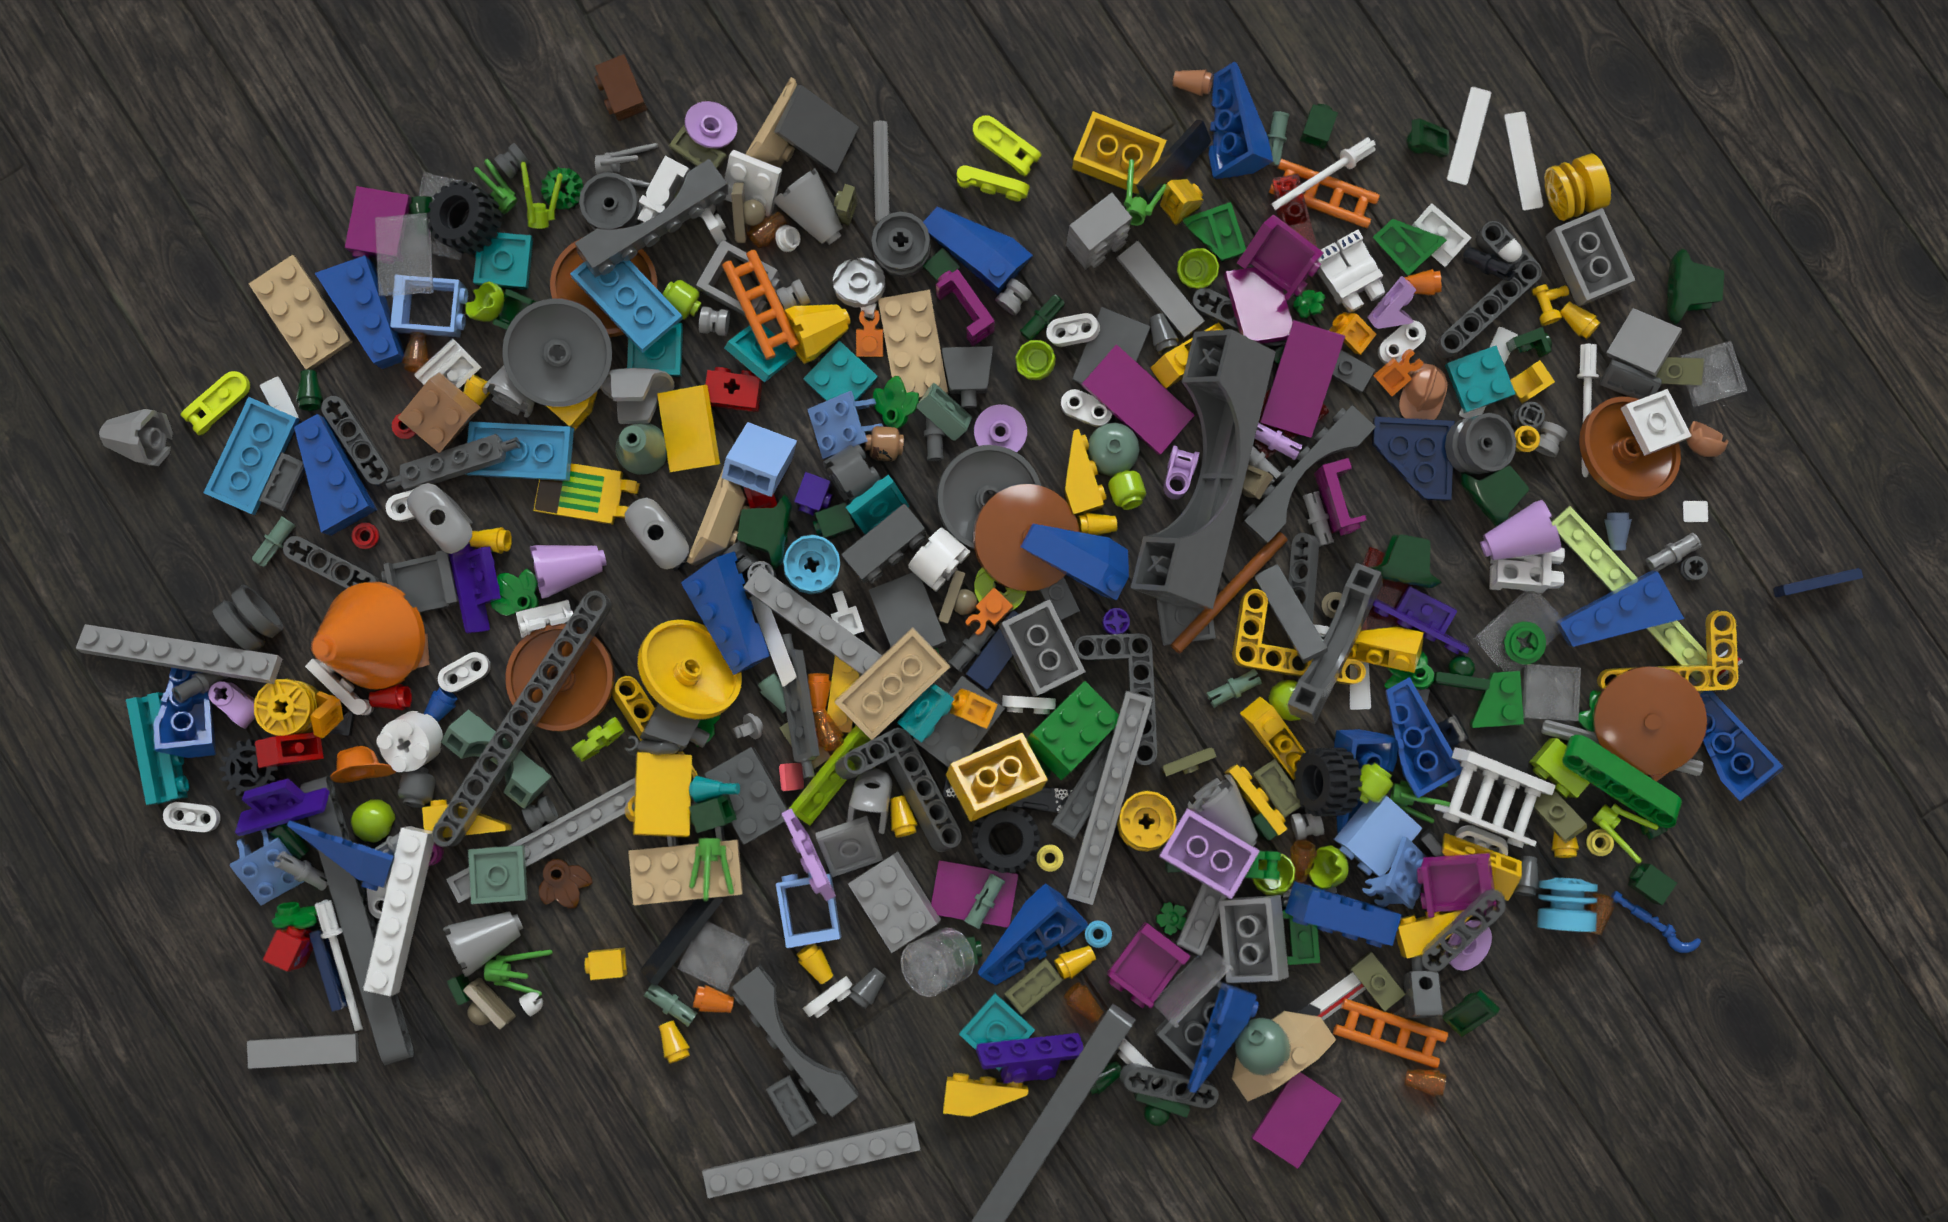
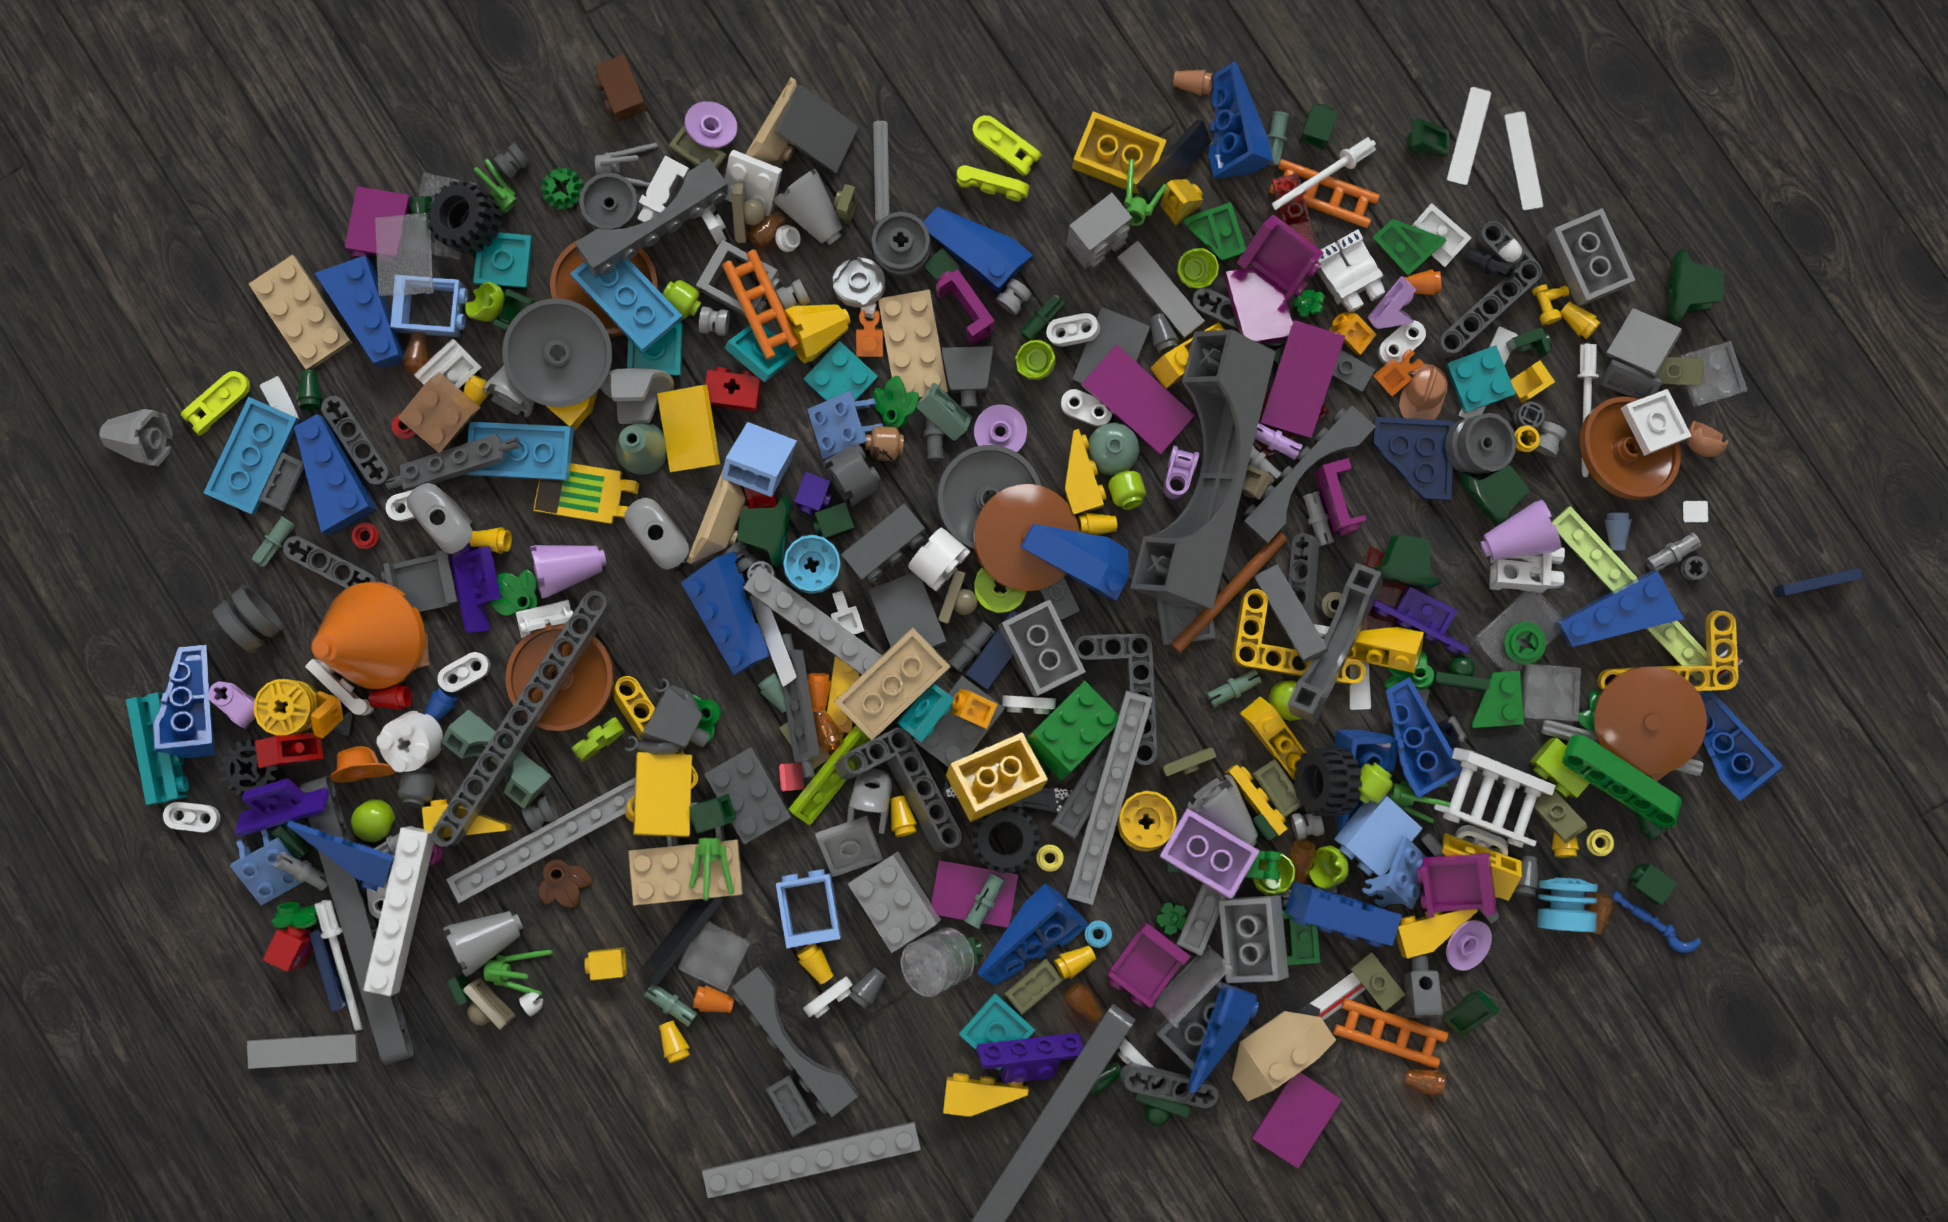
(179, 654): light grey plate -> none
(198, 684): dark grey pin -> none
(497, 874): sand green plate -> none
(537, 213): lime plant -> none
(687, 670): yellow dish -> none
(706, 789): teal cone -> none
(752, 727): light grey plate -> none
(810, 860): lavender wing -> none
(876, 504): teal plate -> none
(991, 608): orange plate -> none
(1120, 621): dark purple wheel -> none
(1262, 1046): sand green cylinder -> none
(1459, 927): dark grey beam -> none
(1577, 187): yellow wheel -> none
(1608, 820): lime plant -> none

